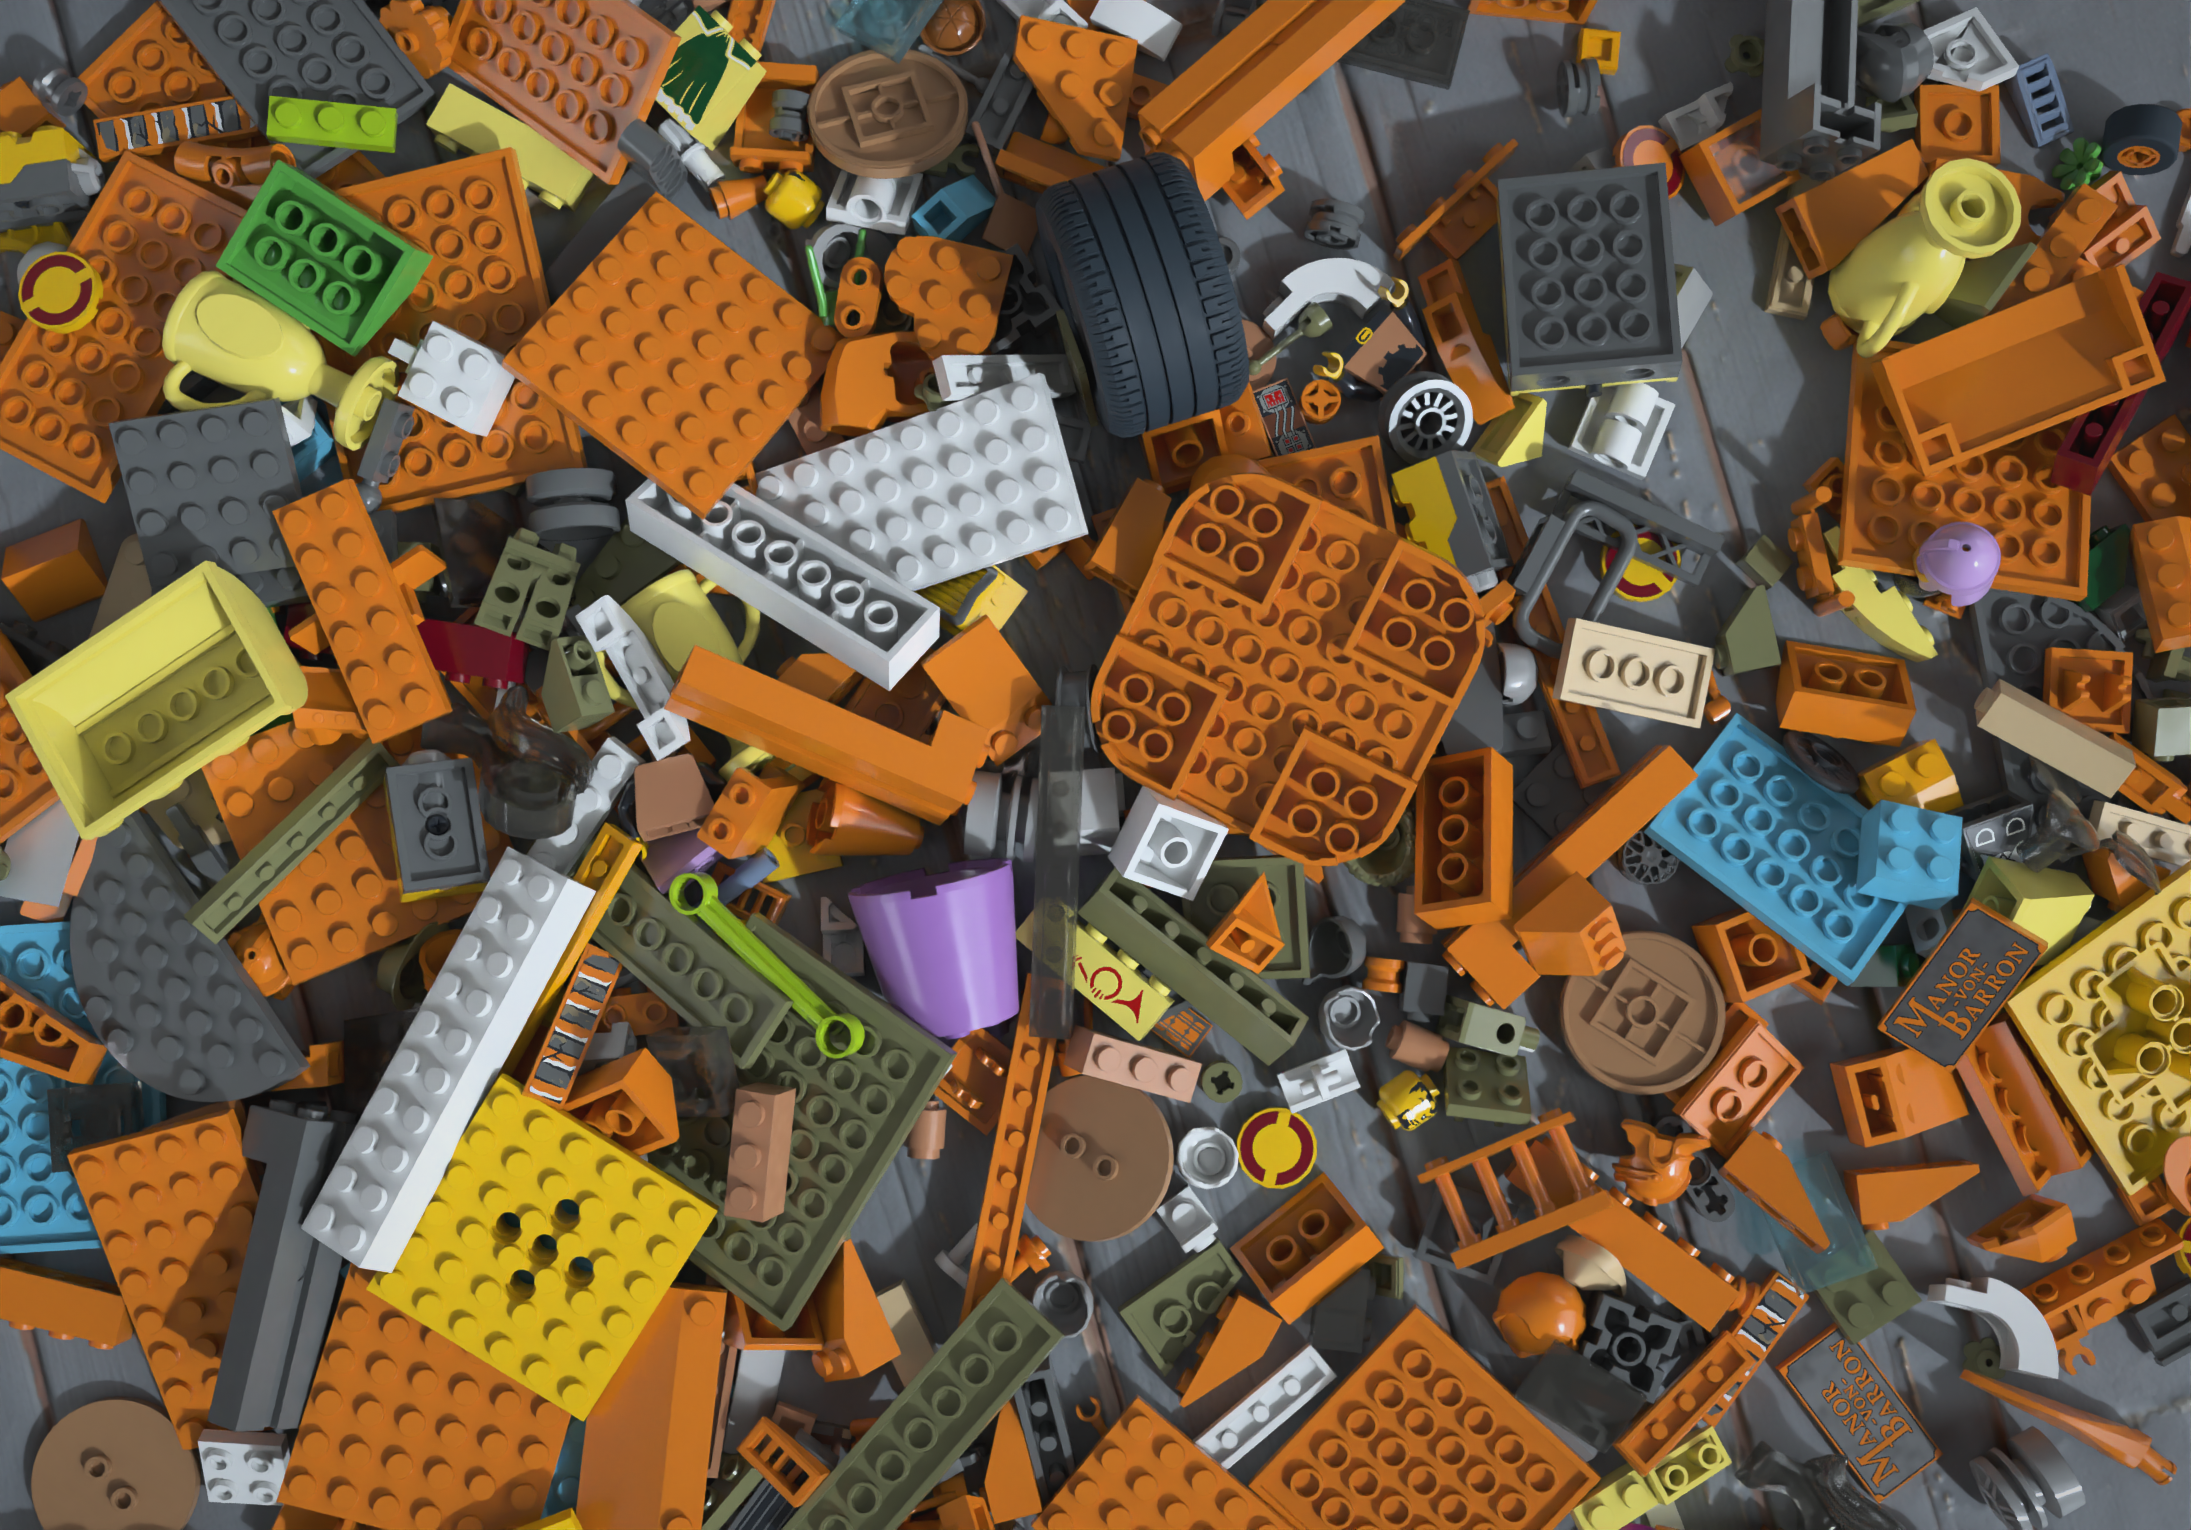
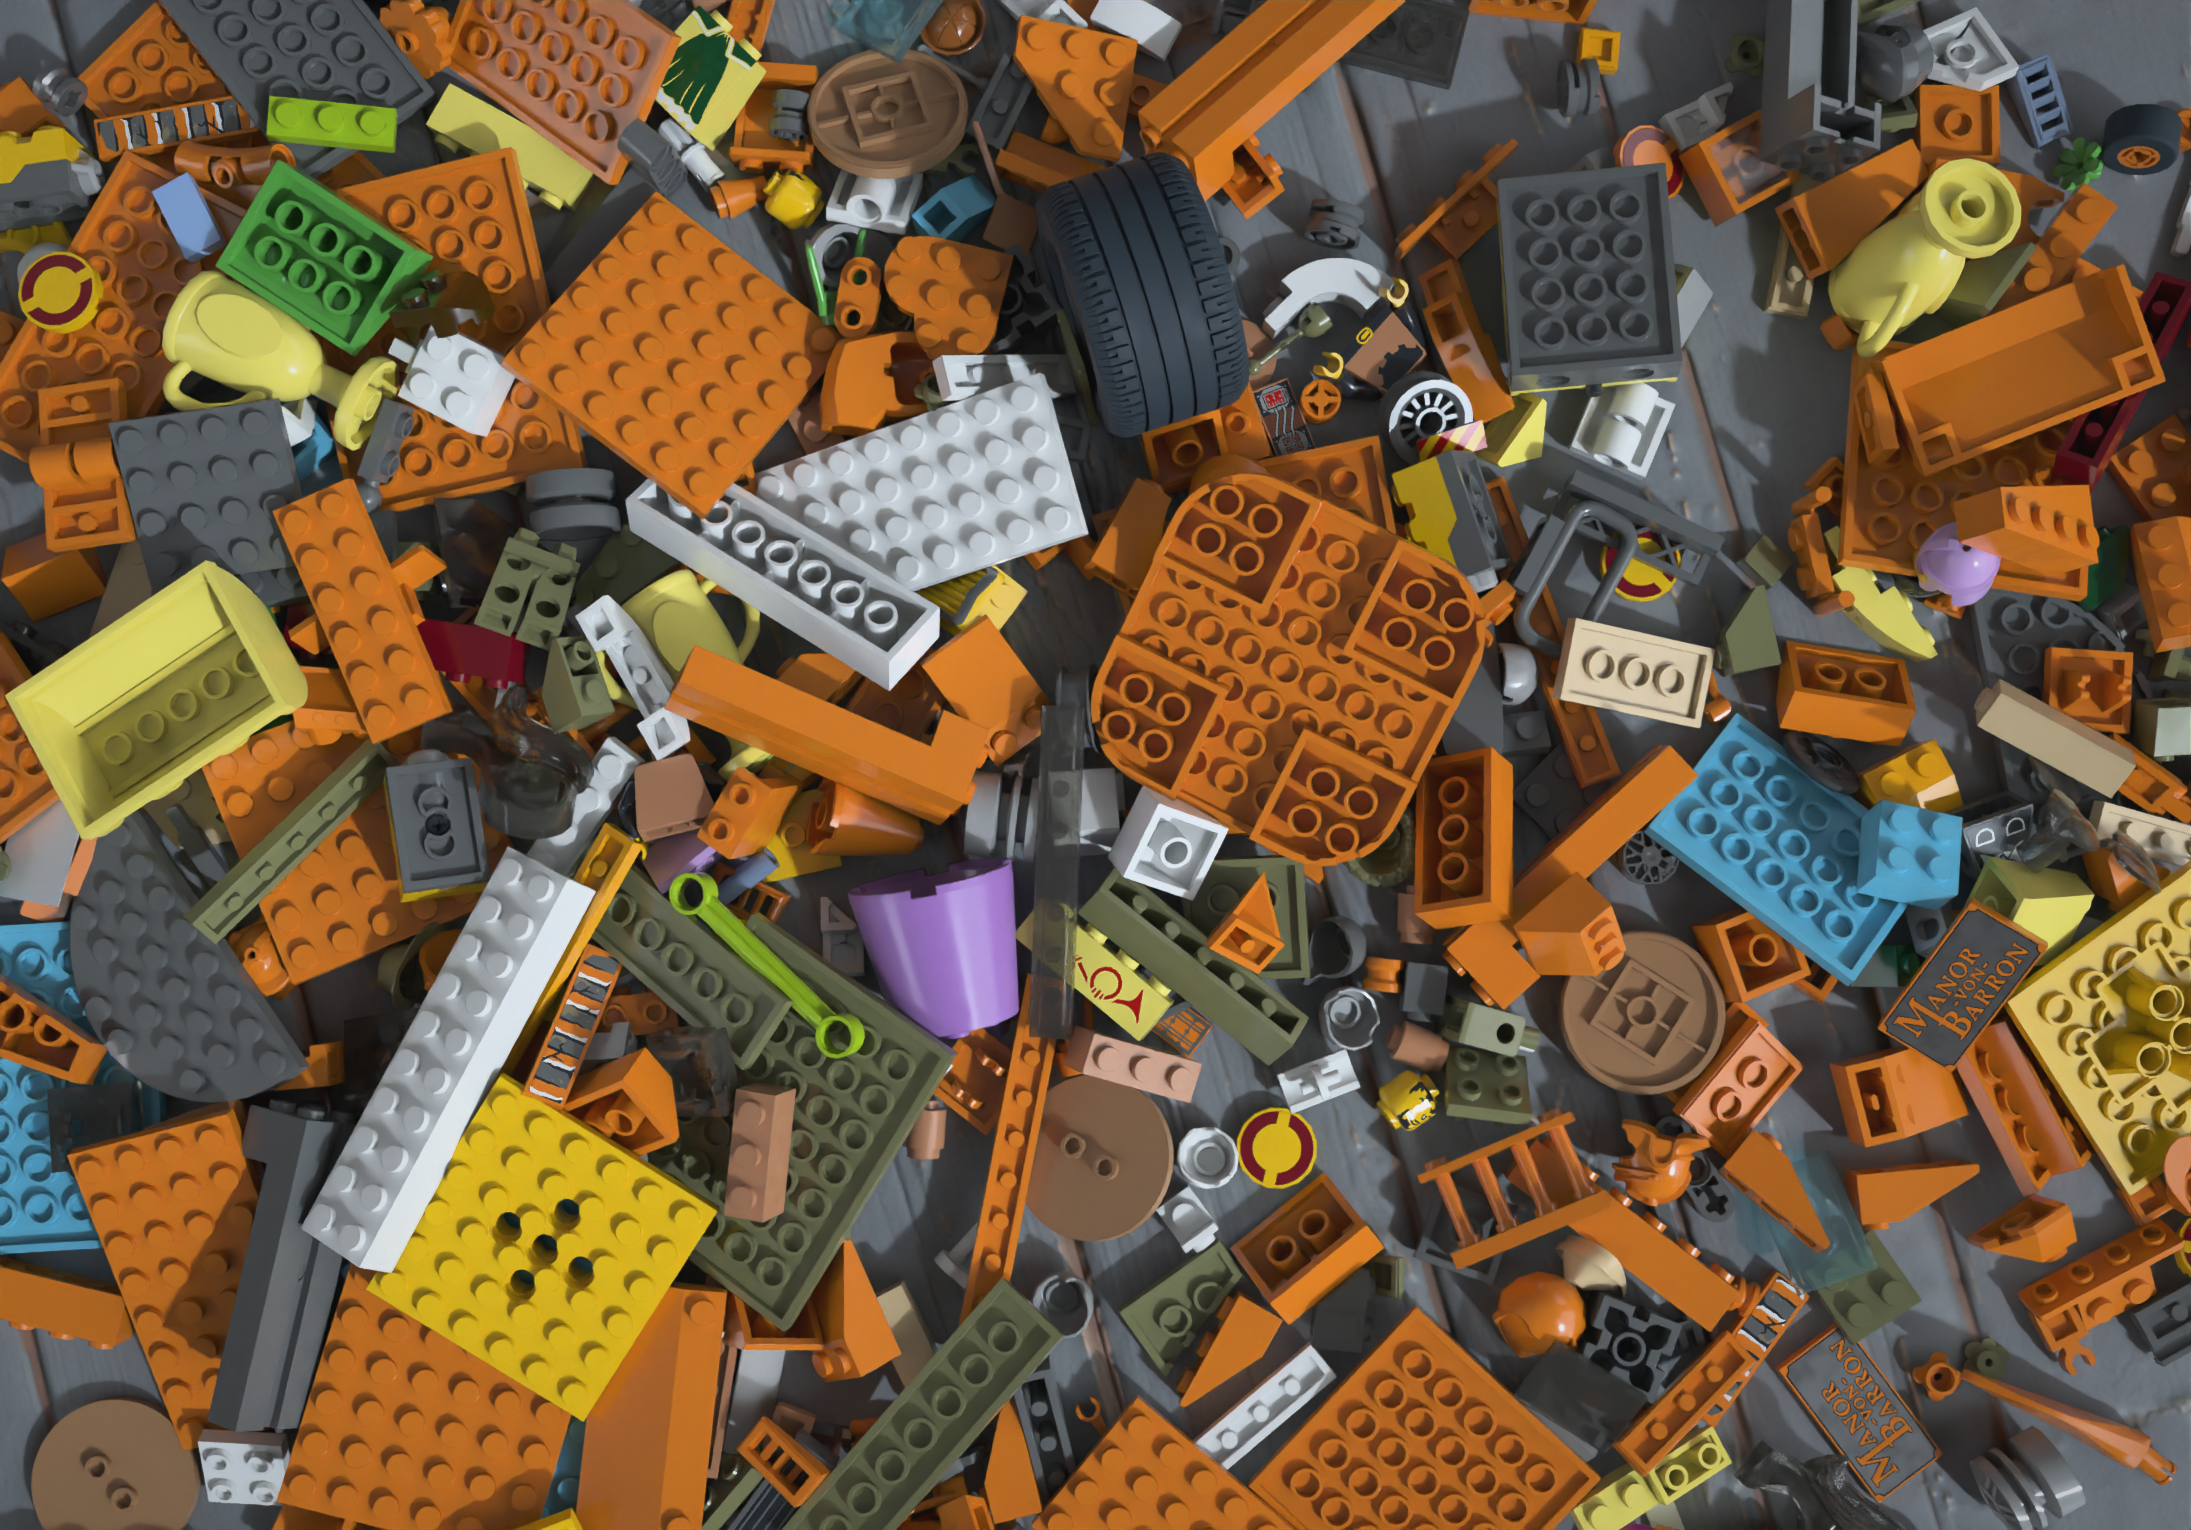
(80, 466): none -> orange plate
(189, 218): none -> light blue tile
(444, 302): none -> dark brown slope
(1031, 1253): orange plate -> none
(1216, 1072): olive wheel -> none
(1464, 438): none -> sticker
(1875, 418): none -> orange plate
(1945, 1385): none -> orange plate
(2018, 1324): white arch -> none
(2032, 526): none -> orange wedge
(2126, 232): orange slope -> none

